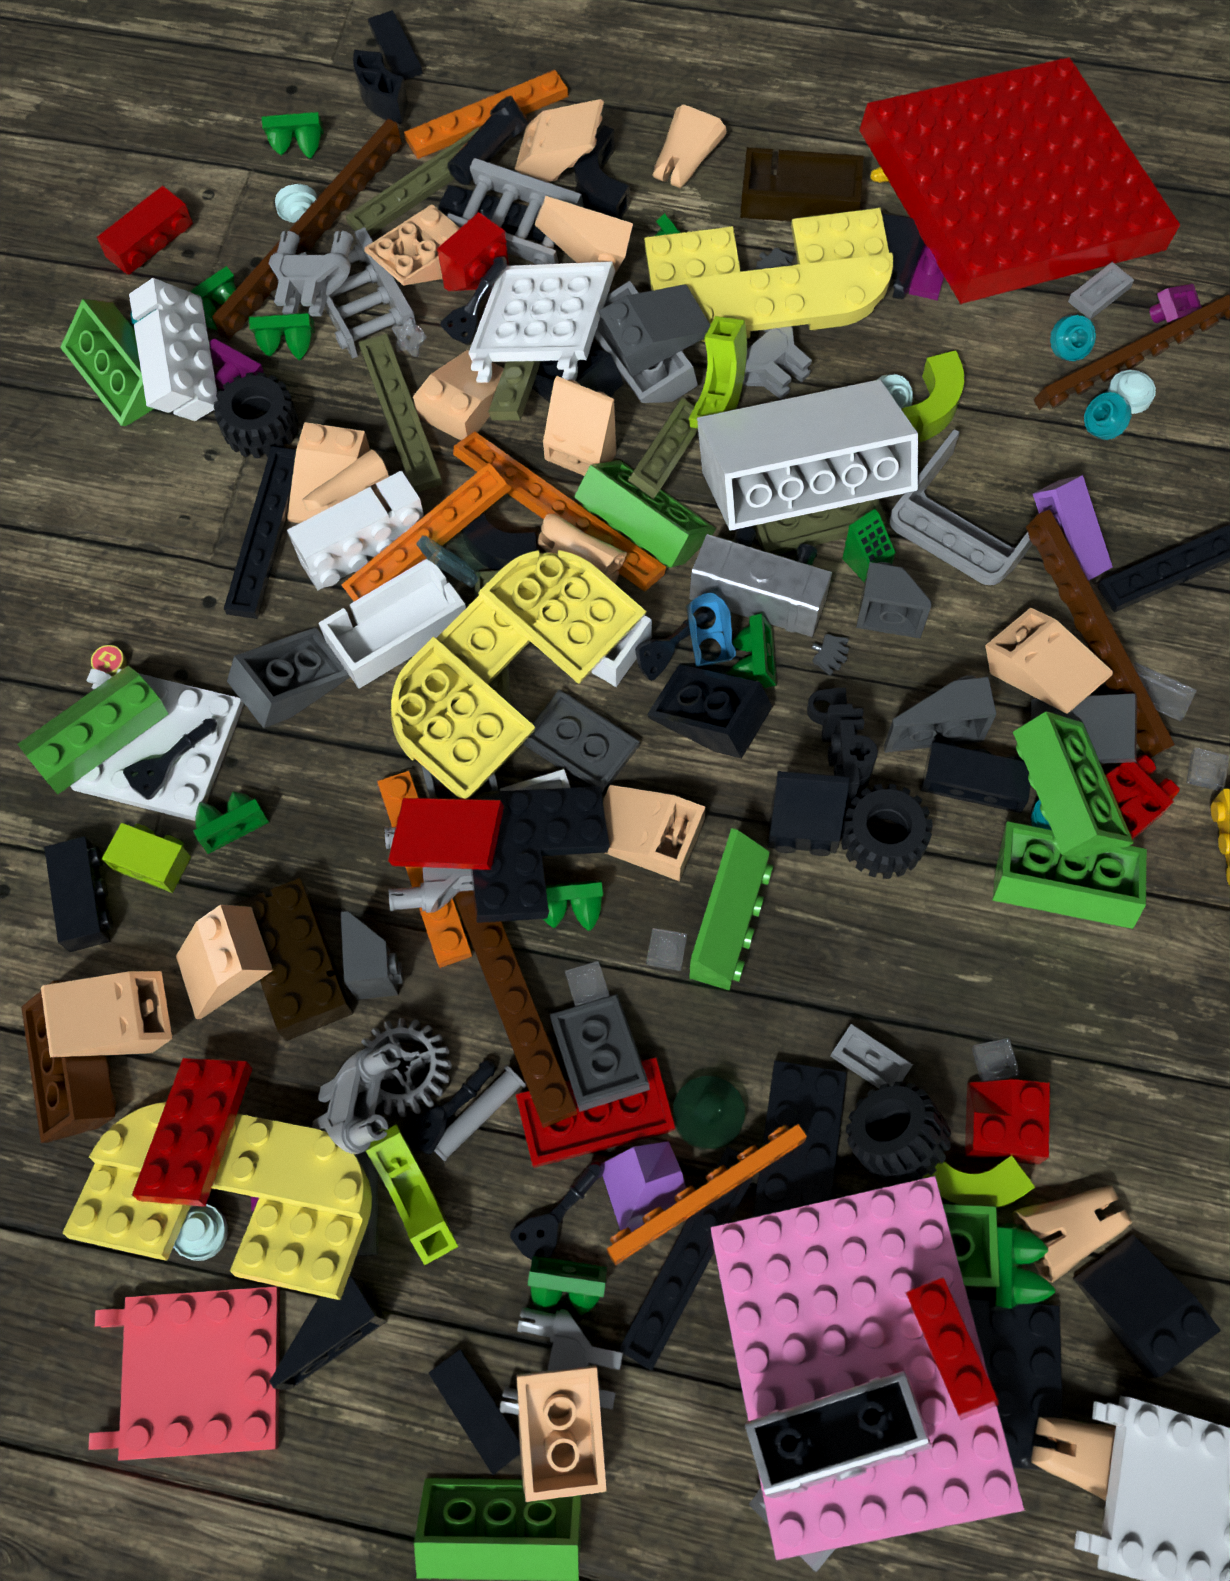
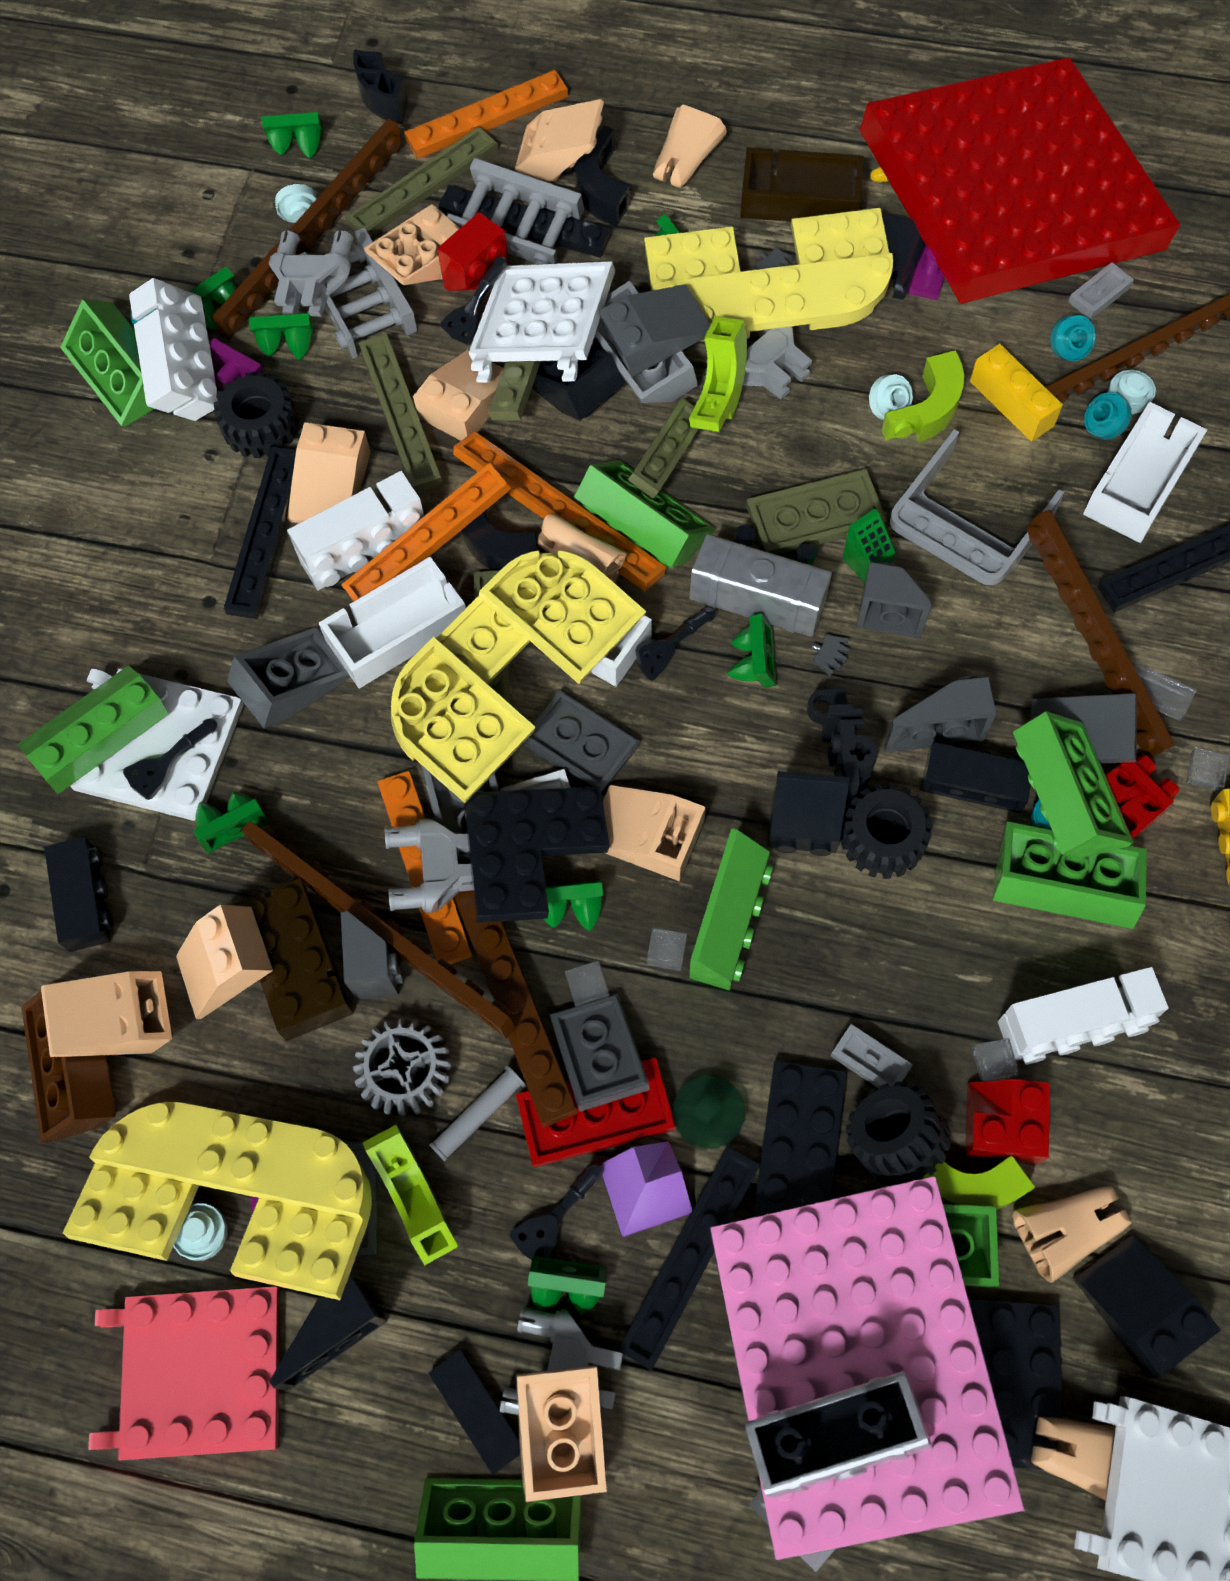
(108, 659): tile -> none
(145, 230): red brick -> none
(147, 857): lime brick -> none
(193, 1132): red plate -> none
(354, 1099): light grey connector -> none
(355, 478): light nougat piece -> none
(394, 45): black tile -> none
(413, 953): none -> reddish brown plate
(415, 333): clear plate -> none
(438, 1116): black piece -> none
(446, 833): red tile -> none
(447, 561): clear light blue tile -> none
(504, 123): black piece -> none
(579, 427): light nougat slope -> none
(584, 233): light nougat slope -> none
(692, 1201): orange plate -> none
(712, 709): black slope -> none
(722, 623): dark azure piece -> none
(808, 454): white brick -> none
(952, 1348): red brick -> none
(1015, 392): none -> yellow brick
(1017, 1284): green tile -> none
(1045, 661): light nougat slope -> none
(1078, 522): medium lavender brick -> none
(1083, 1015): none -> white piece
(1144, 473): none -> white piece
(1175, 304): magenta tile -> none

